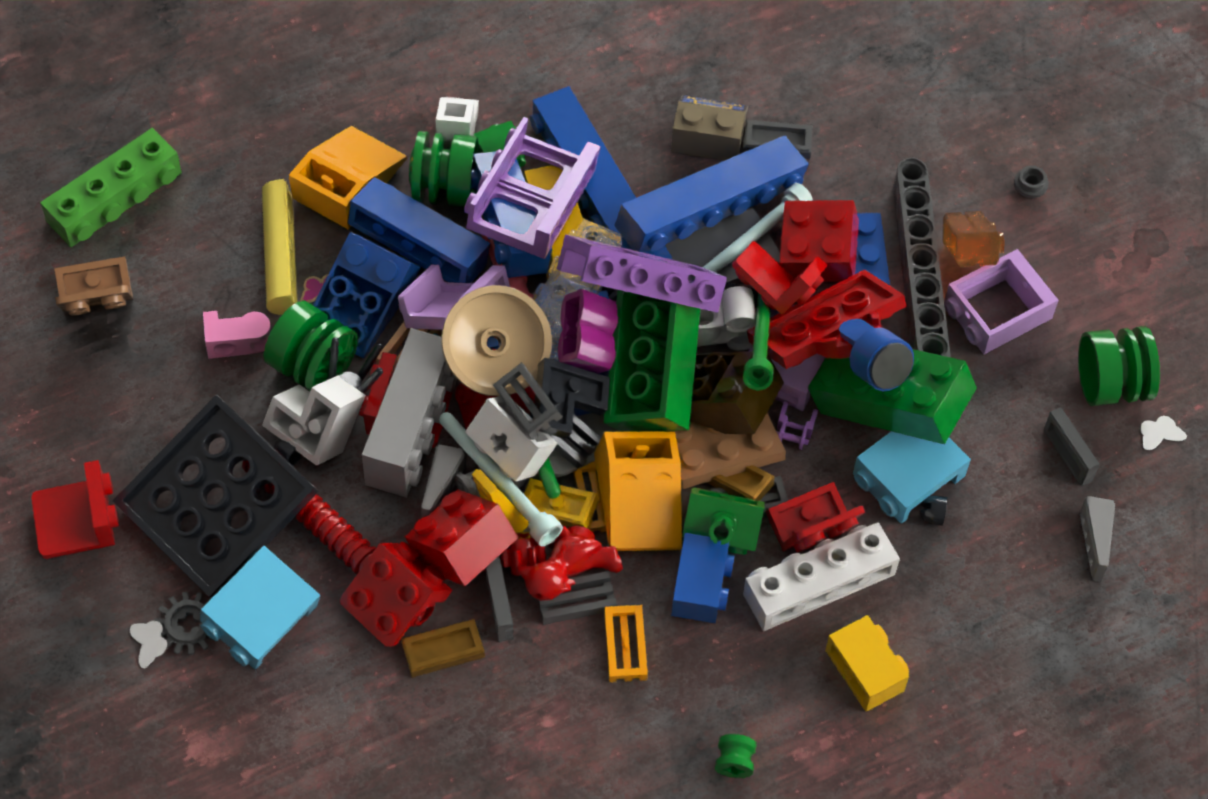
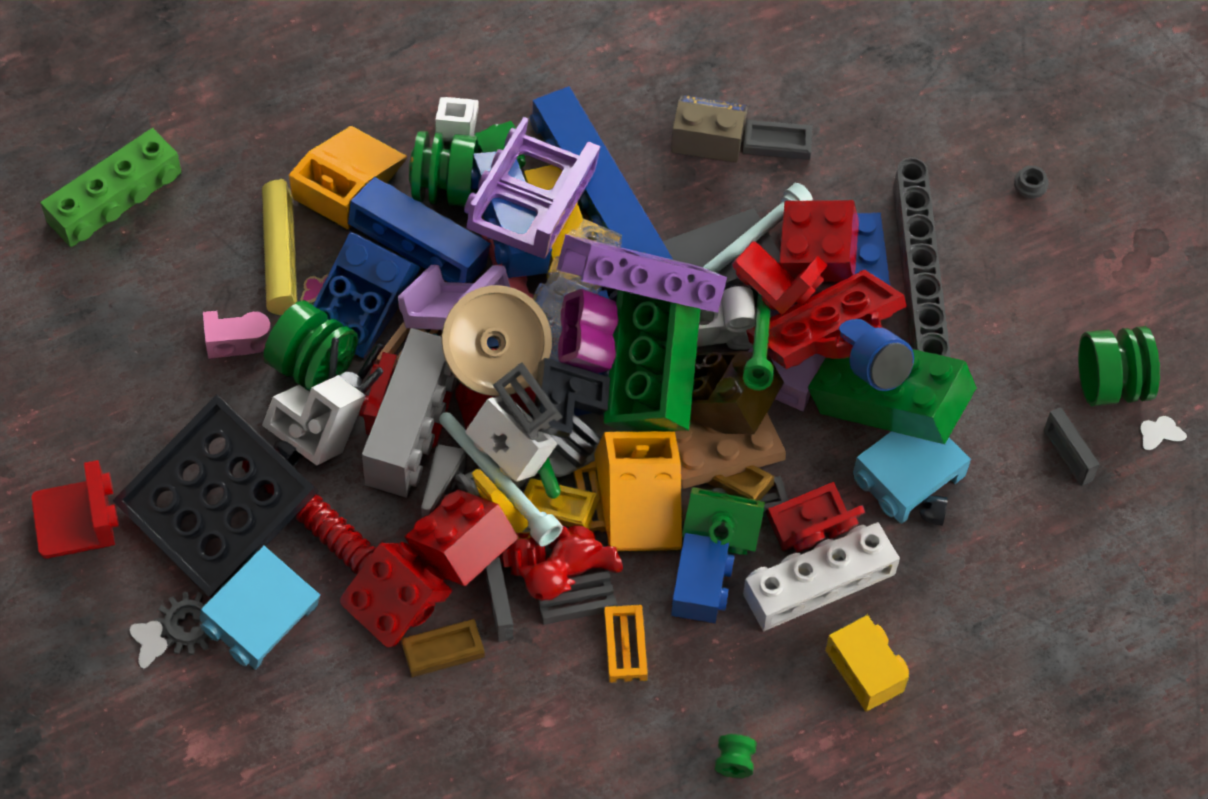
(92, 285): medium nougat bracket -> none
(710, 195): blue brick -> none
(807, 429): medium lavender piece -> none
(972, 238): clear orange brick -> none
(1023, 281): lavender window -> none
(1097, 527): light grey slope -> none

